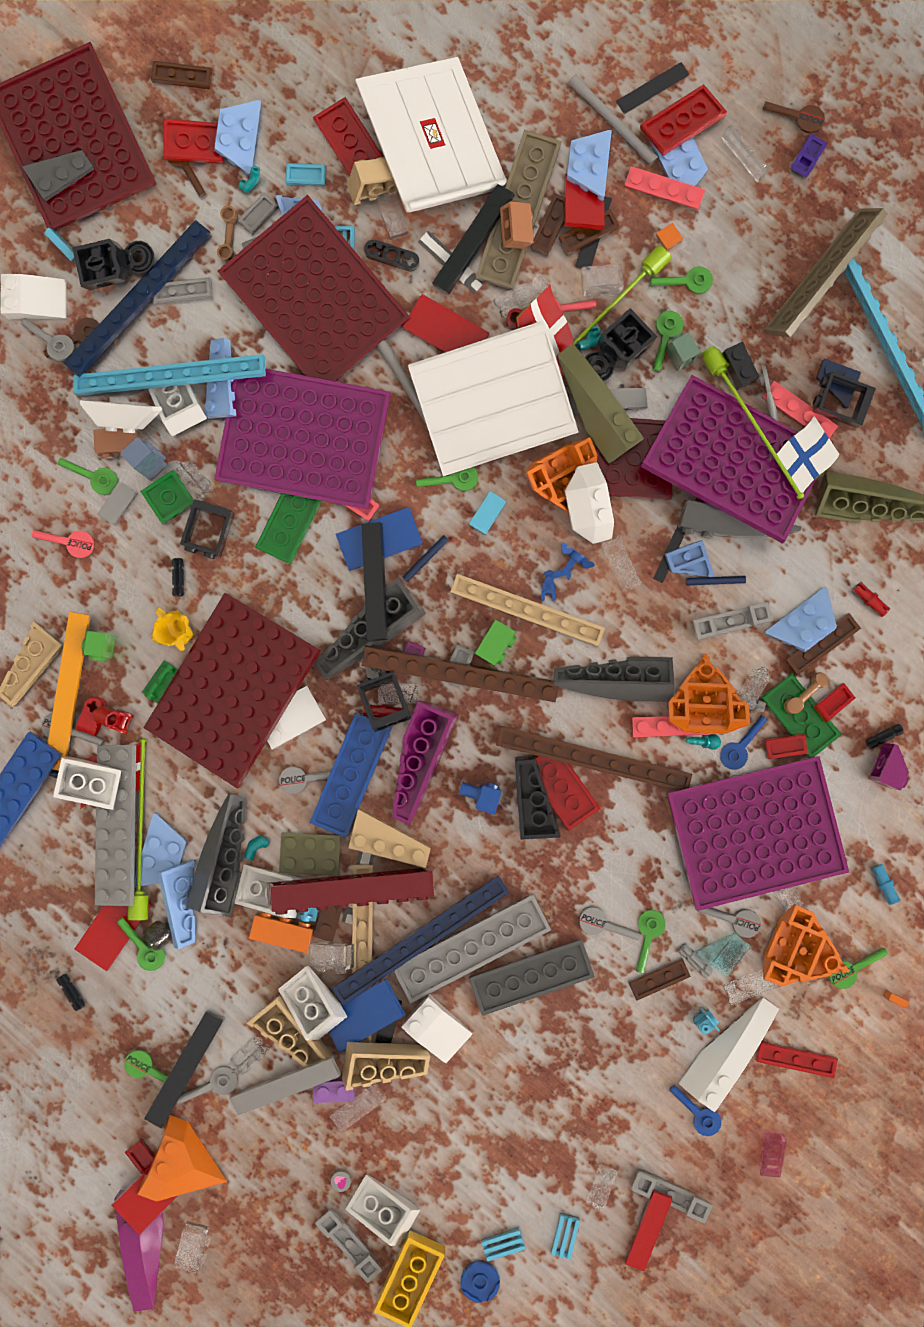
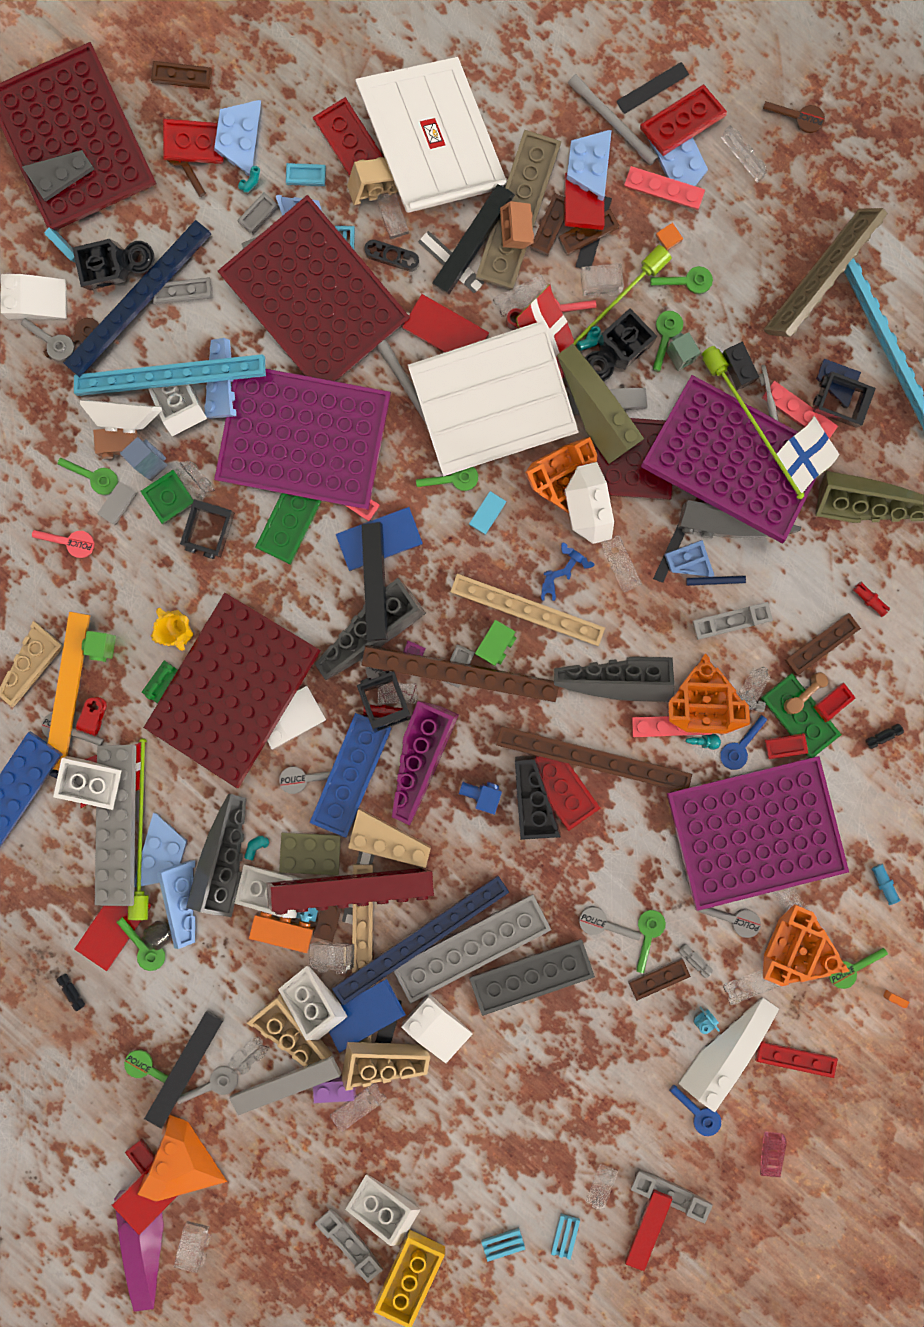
(113, 718): red piece -> none
(177, 577): black axle -> none
(230, 217): medium nougat bar -> none
(341, 1180): light grey tile -> none
(425, 558): dark blue bar -> none
(480, 1281): blue tile -> none
(725, 953): clear light blue wing -> none
(806, 623): light blue wing -> none
(808, 155): dark purple slope -> none
(890, 768): magenta slope -> none

